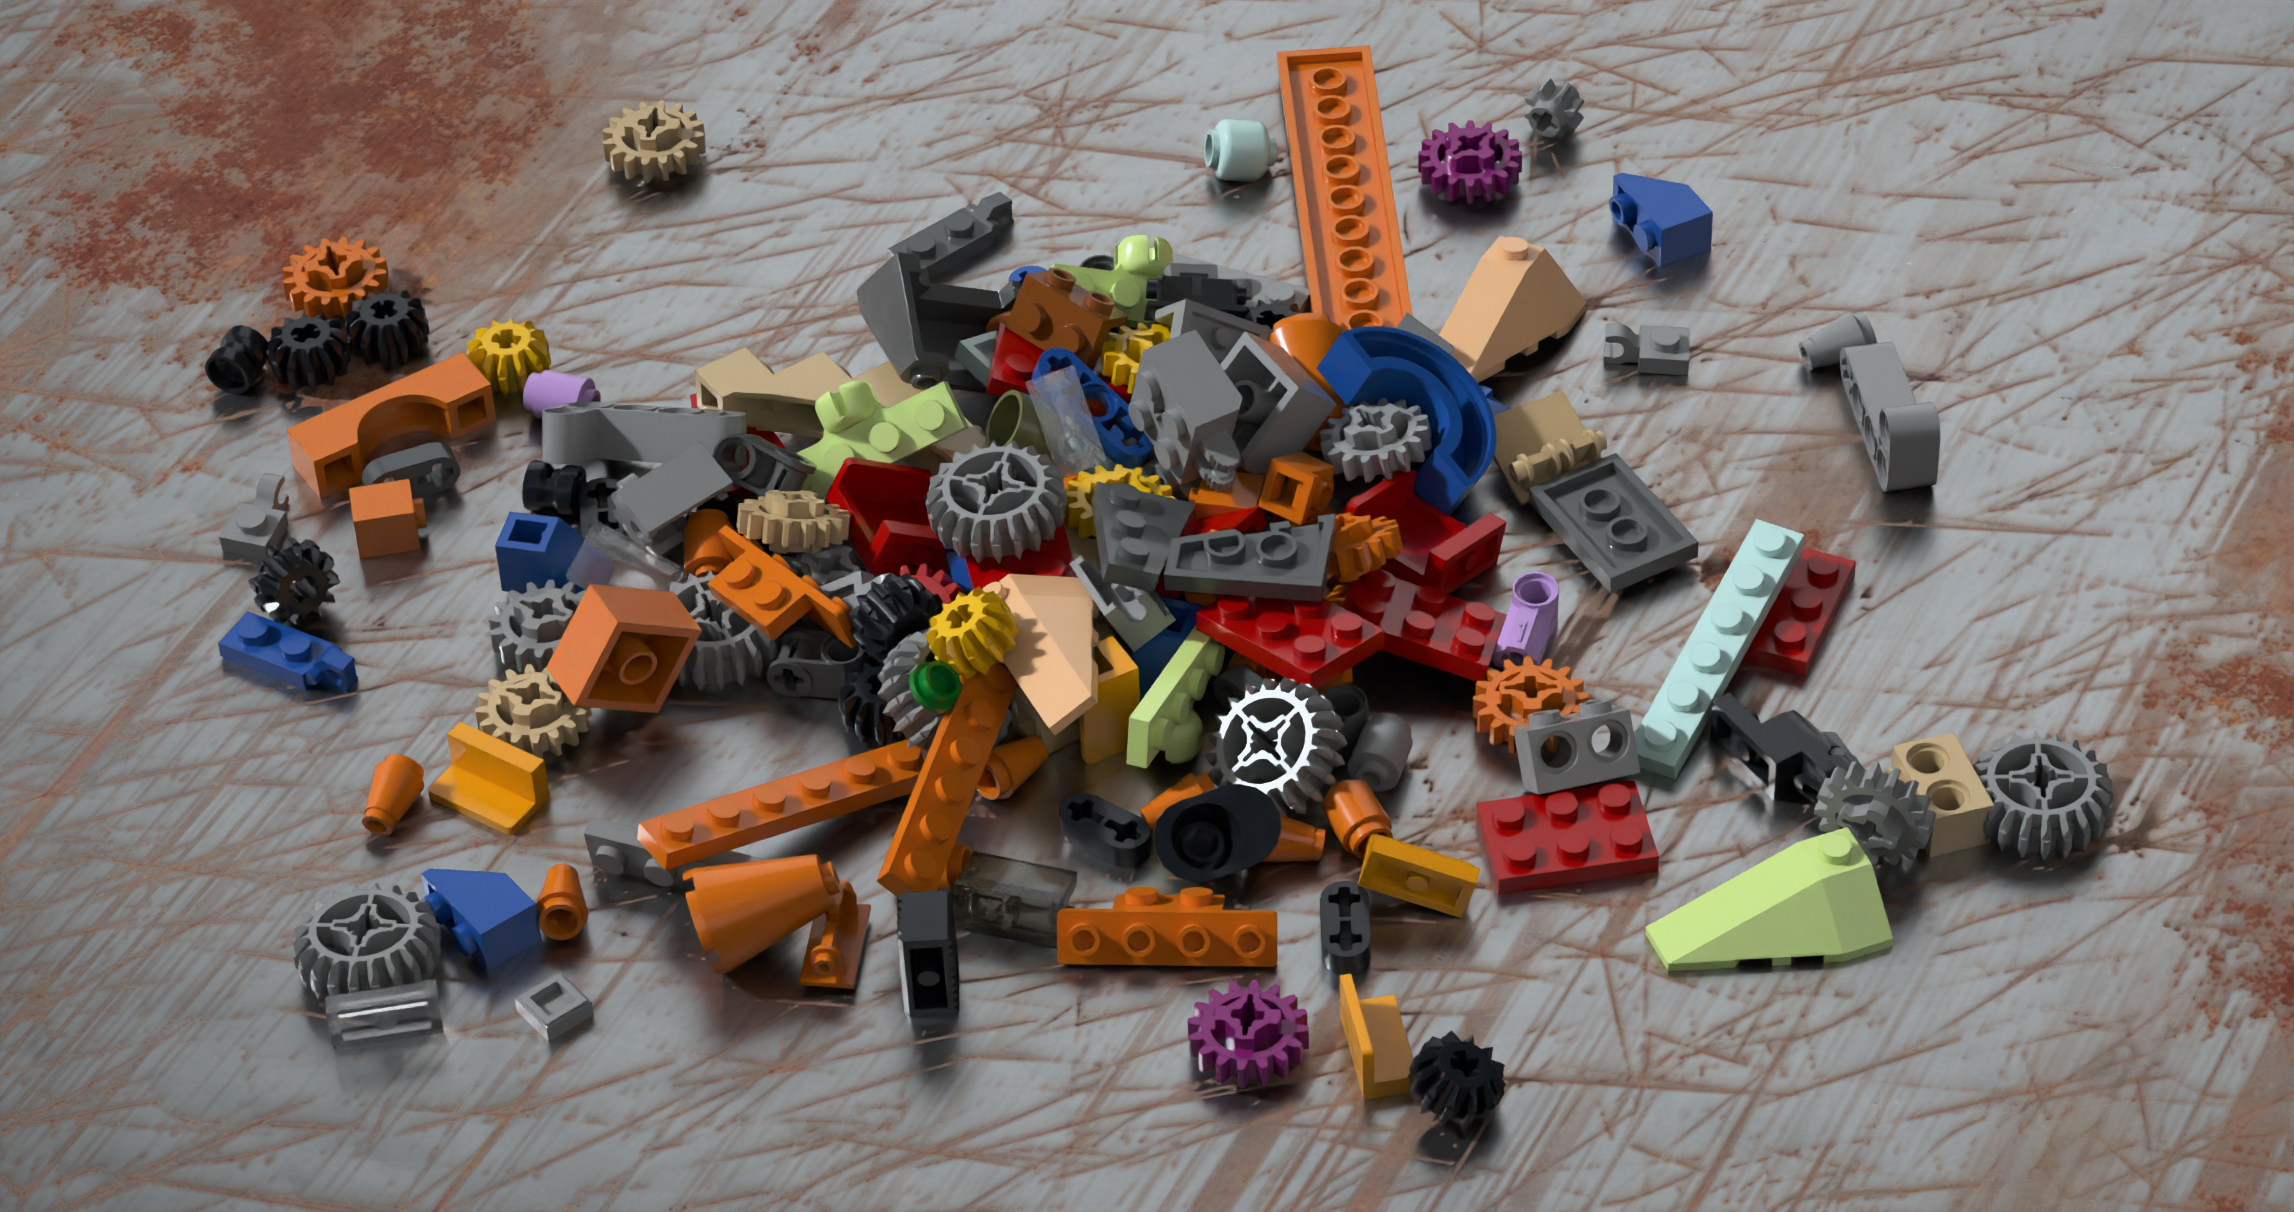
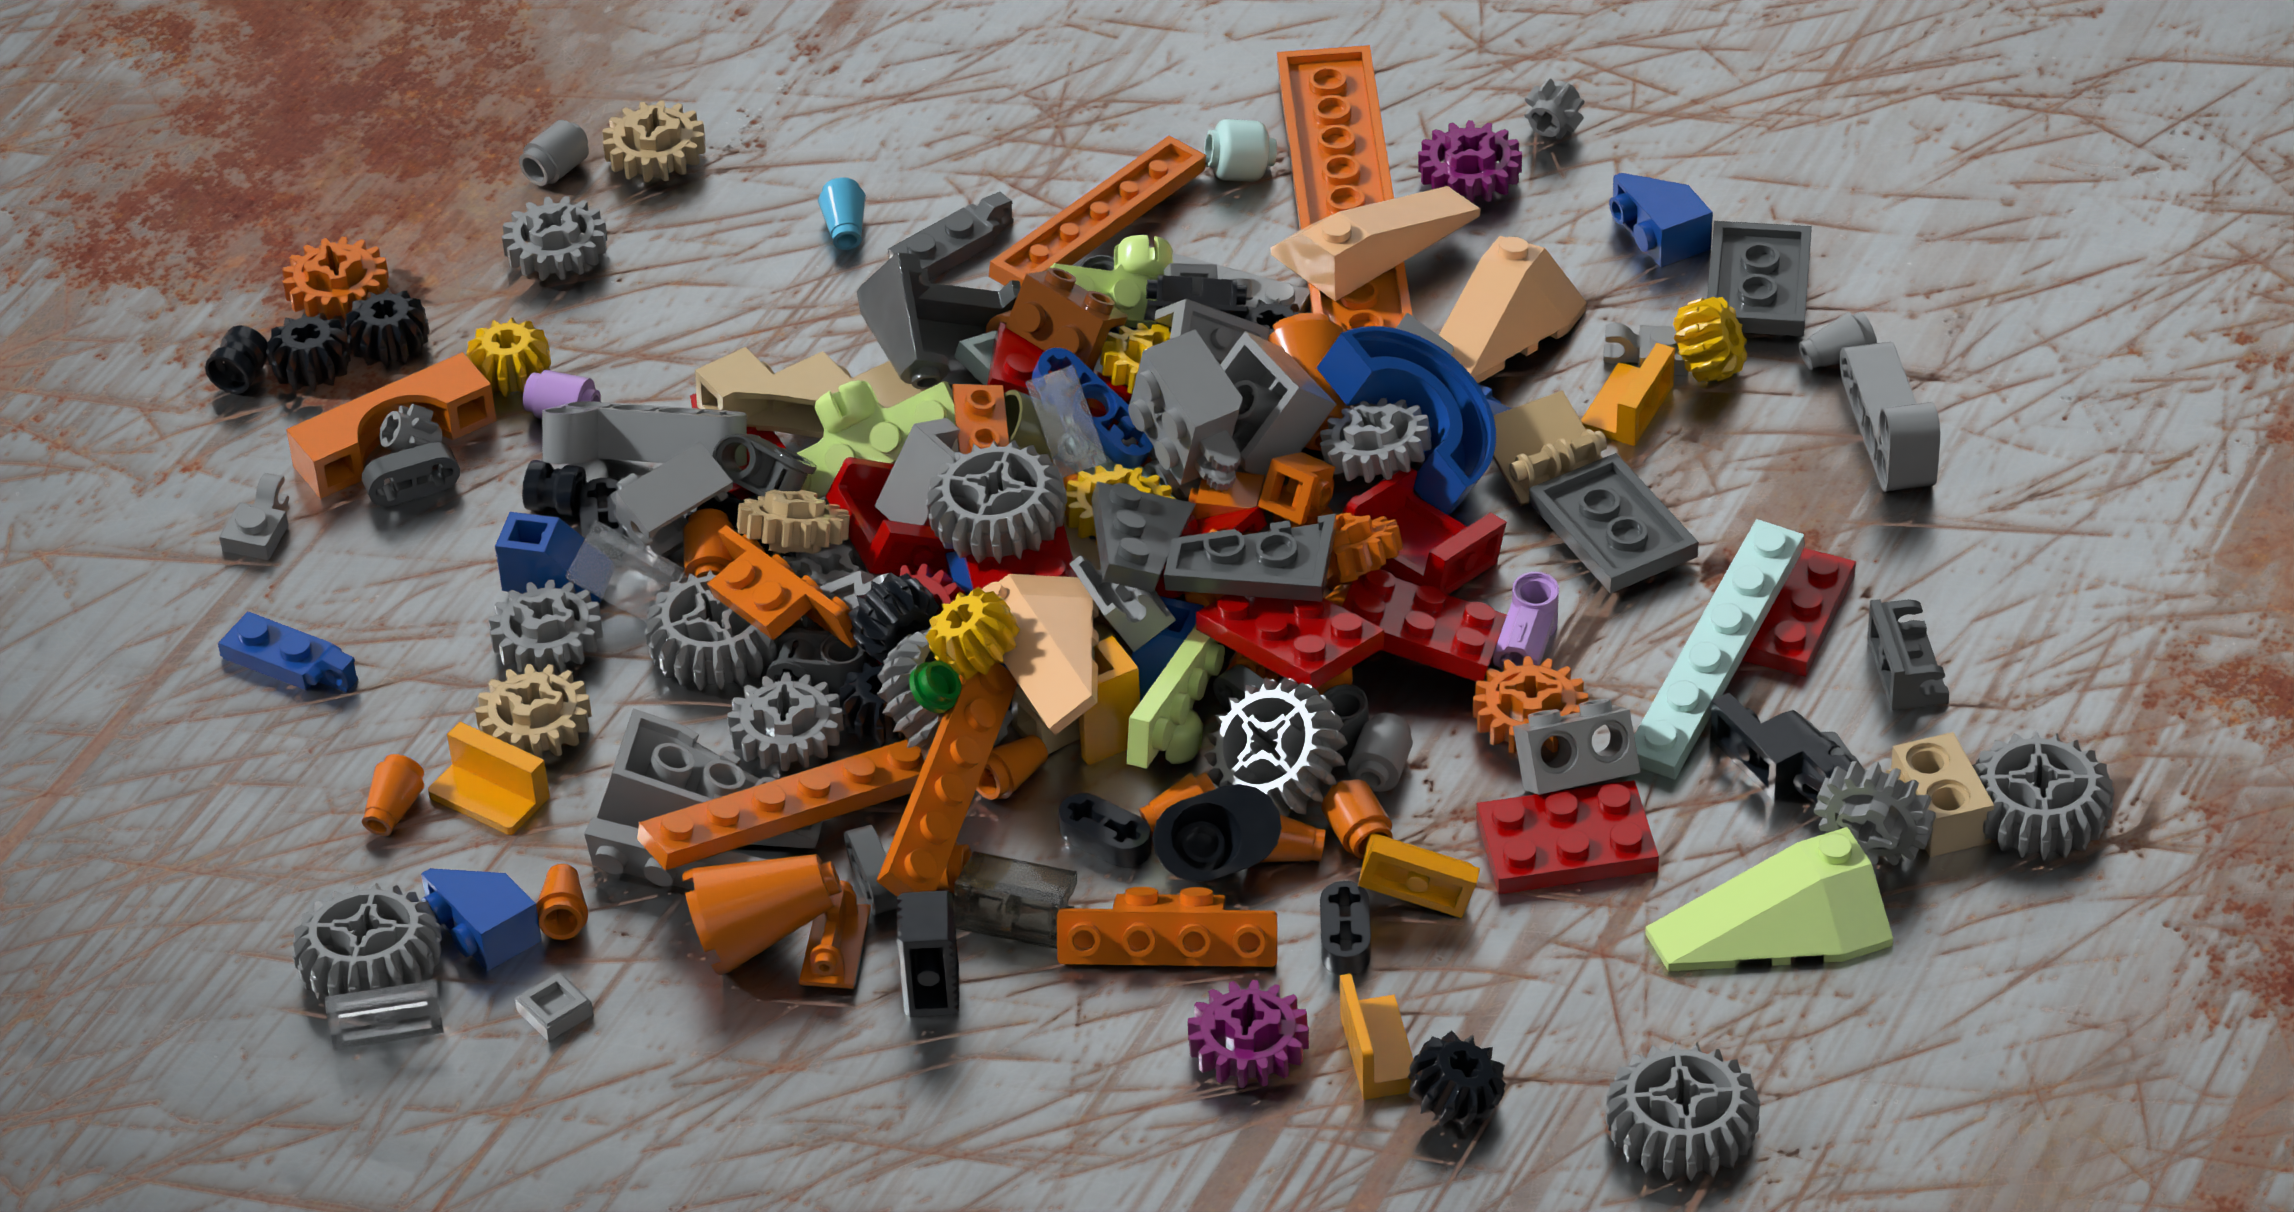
(296, 563): black gear -> none
(386, 518): orange brick -> none
(409, 429): none -> light grey gear
(554, 153): none -> light grey brick
(554, 238): none -> light grey gear
(623, 648): orange brick -> none
(667, 770): none -> light grey wedge
(785, 721): none -> light grey gear
(843, 210): none -> medium azure cone
(866, 859): none -> dark grey beam
(909, 481): none -> light grey panel
(980, 416): none -> orange hinge
(1101, 211): none -> orange plate
(1372, 238): none -> light nougat wedge
(1632, 396): none -> light orange panel
(1682, 1111): none -> light grey gear
(1710, 339): none -> yellow gear
(1762, 274): none -> dark grey plate
(1905, 656): none -> dark grey hinge

